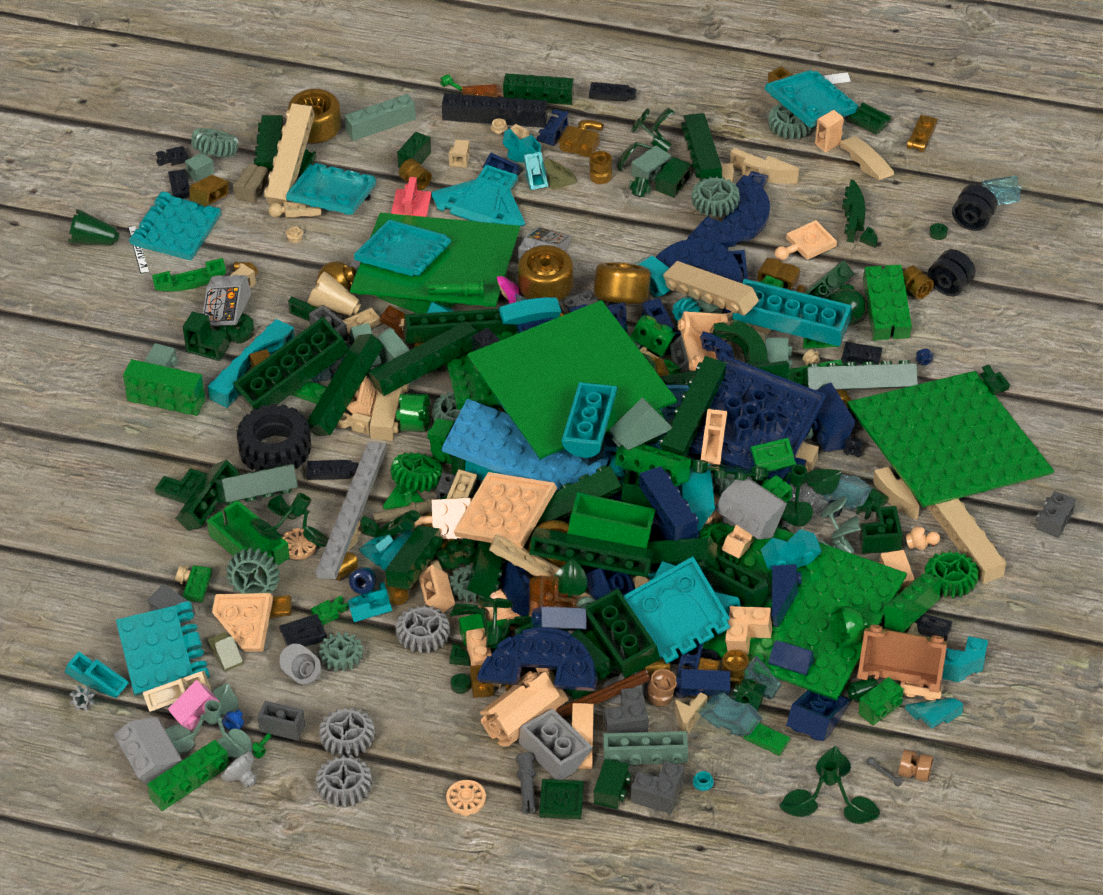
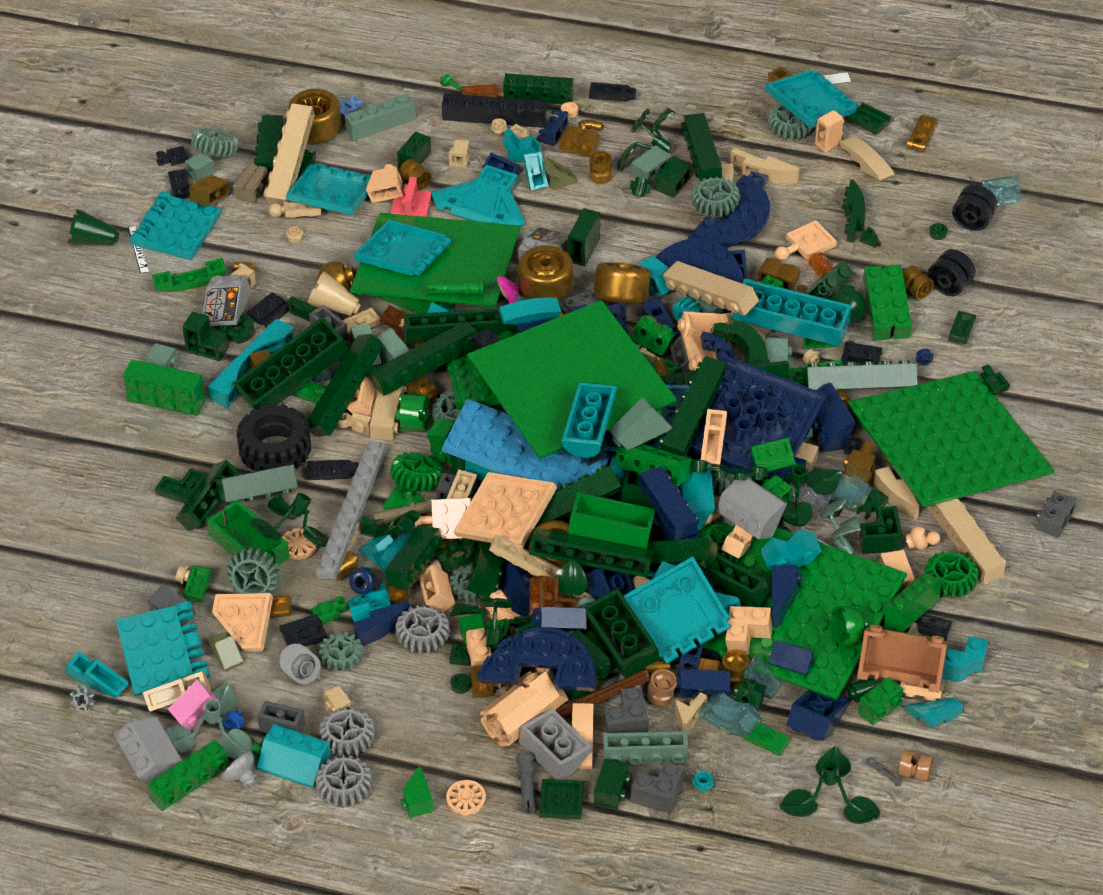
(269, 309): none -> black plate
(293, 755): none -> teal slope
(336, 699): none -> tan brick
(350, 106): none -> medium blue plate
(381, 623): none -> dark blue slope
(385, 184): none -> light nougat torso
(417, 796): none -> green slope
(423, 386): none -> pearl gold brick
(571, 108): none -> light nougat tile
(584, 236): none -> dark green brick
(820, 263): none -> clear orange brick
(861, 463): none -> pearl gold brick
(962, 327): none -> dark green plate

